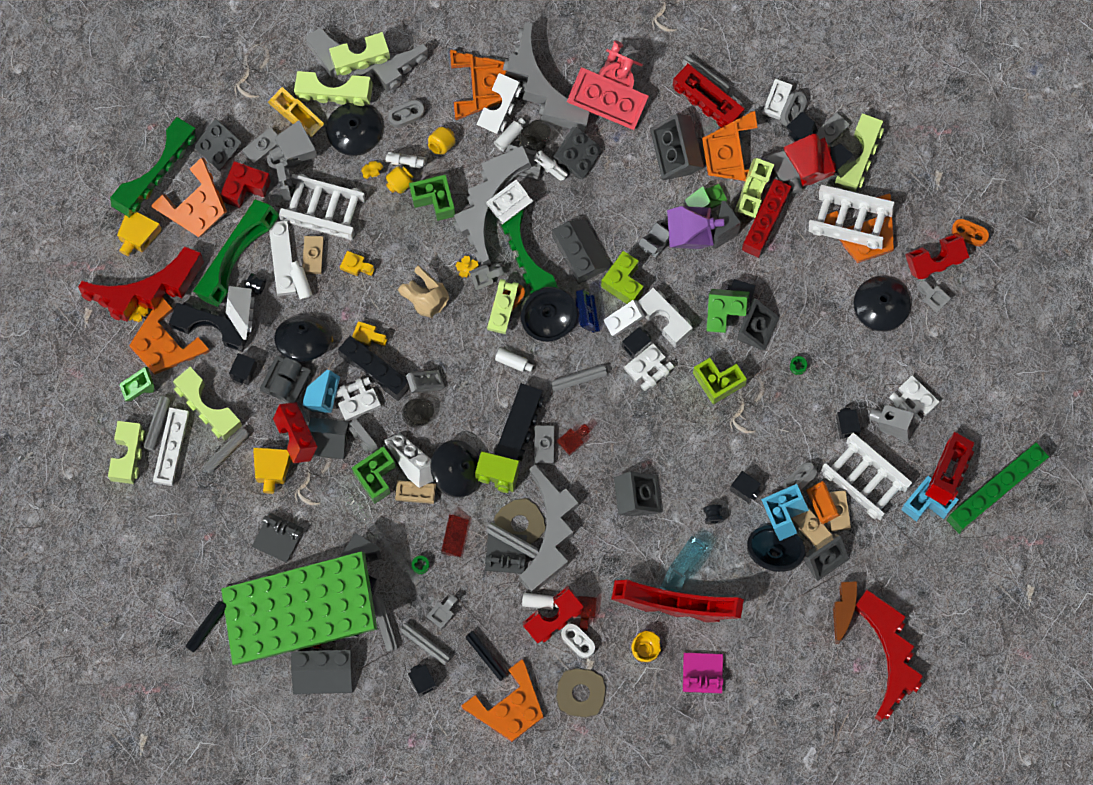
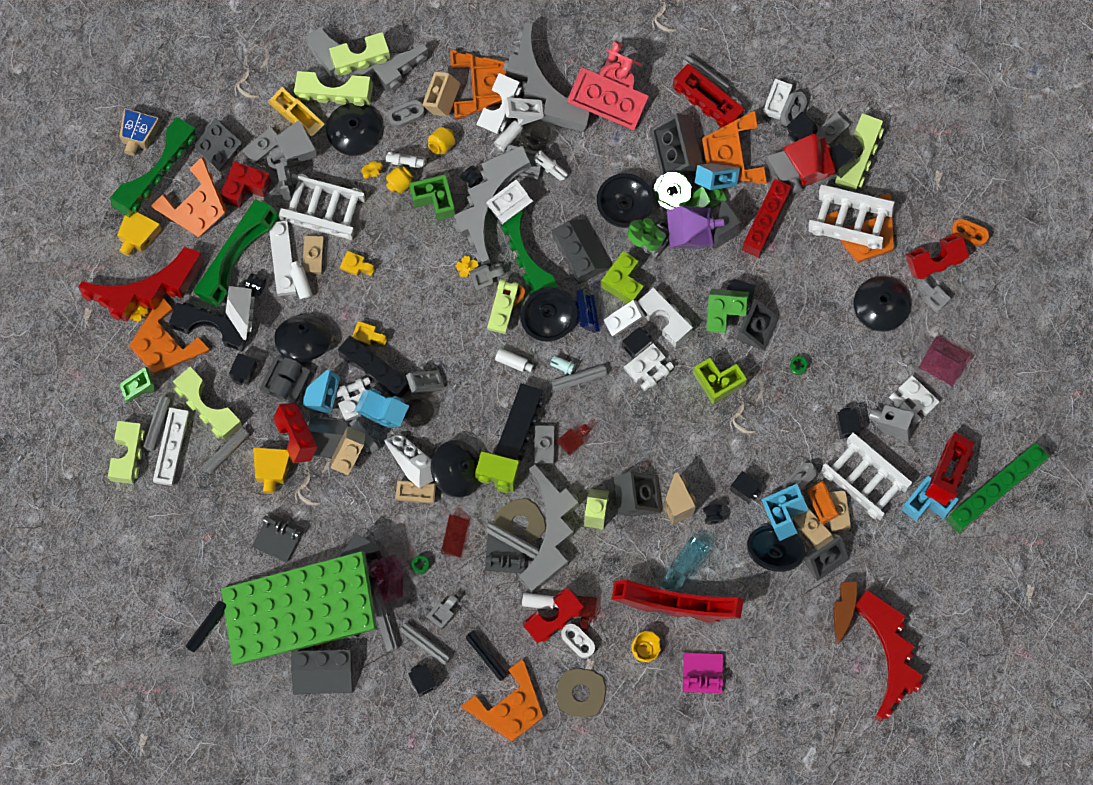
(138, 130): none -> torso
(348, 450): none -> tan brick
(370, 473): bright green brick -> none
(384, 411): none -> medium azure brick
(389, 577): none -> clear pink slope
(426, 300): tan piece -> none
(441, 94): none -> tan brick
(471, 176): none -> black wheel
(523, 109): none -> white slope
(563, 365): none -> light aqua pin
(577, 153): dark grey plate -> none
(596, 508): none -> yellowish green slope
(624, 189): none -> black dish
(646, 234): none -> bright green plate
(672, 179): none -> plate
(678, 502): none -> tan slope
(716, 176): none -> medium azure slope
(751, 192): yellowish green arch -> none
(944, 360): none -> clear pink slope

